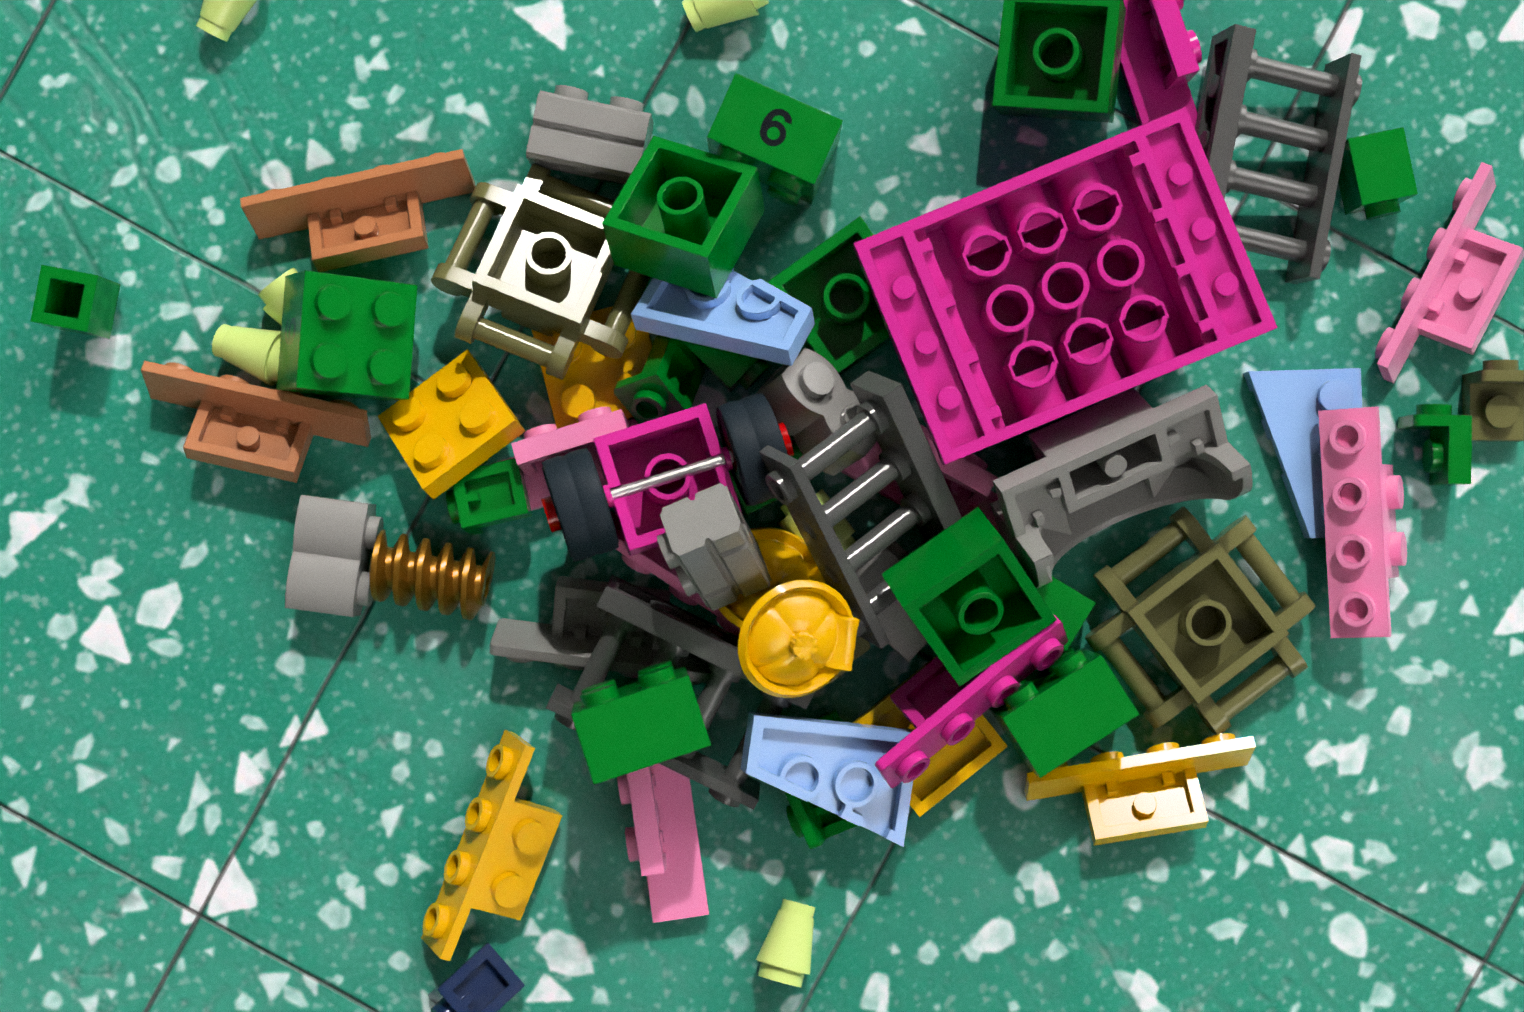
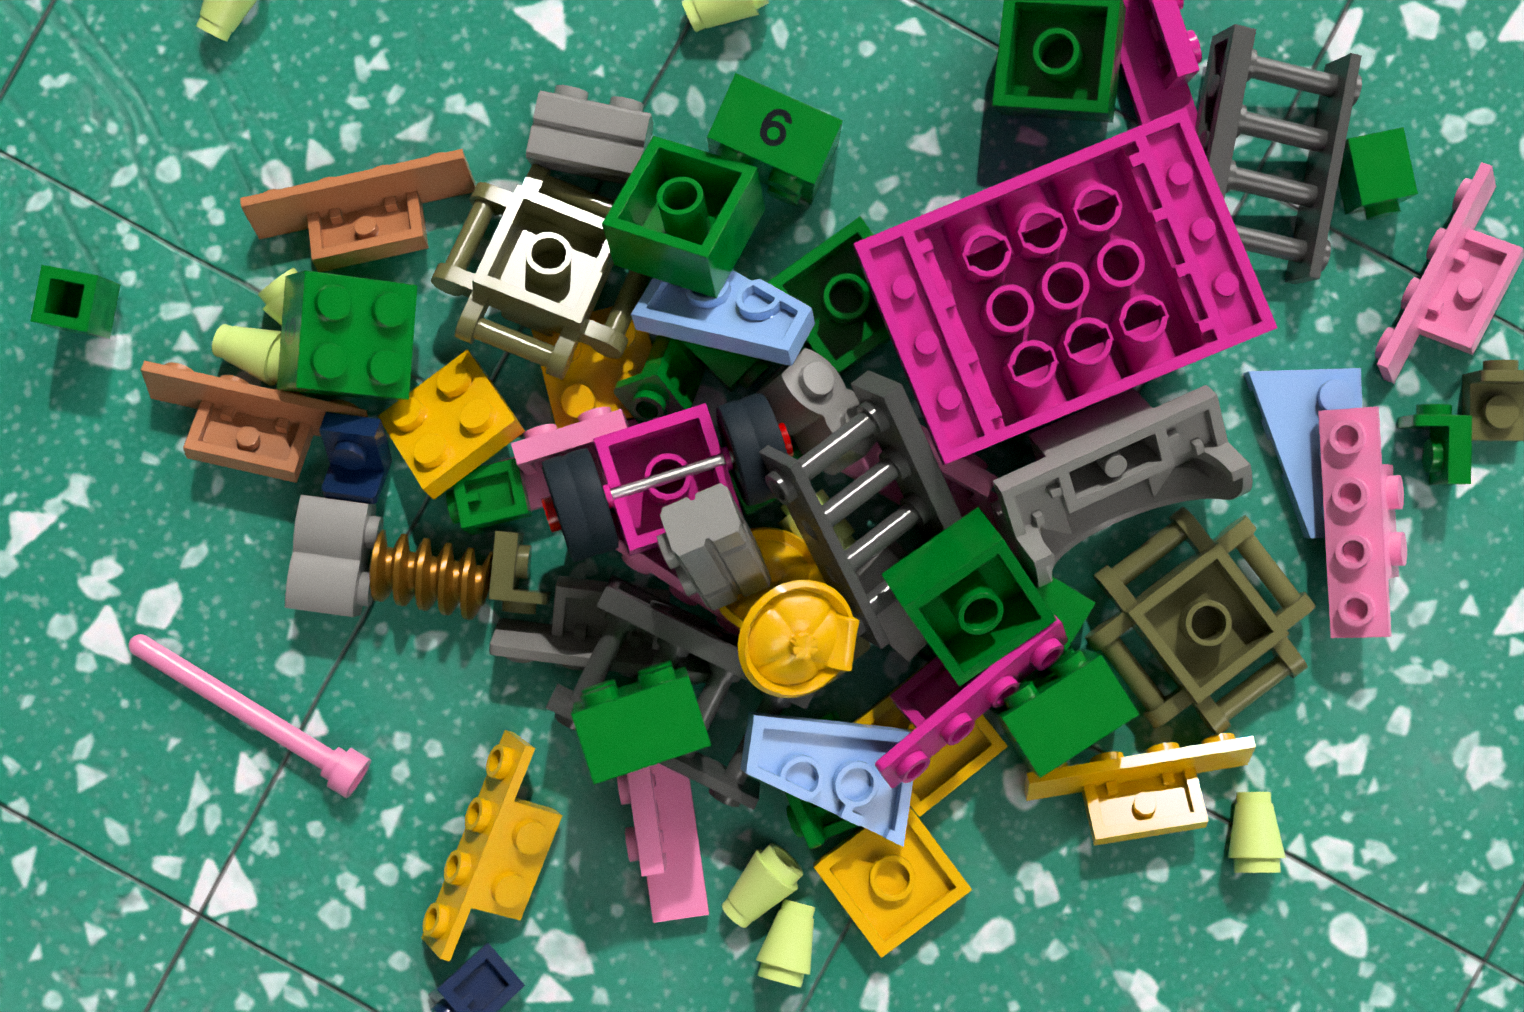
(340, 767): none -> bright pink piece
(356, 456): none -> dark blue bracket
(509, 563): none -> olive bracket
(763, 884): none -> yellowish green cone
(889, 886): none -> yellow plate
(1255, 835): none -> yellowish green cone

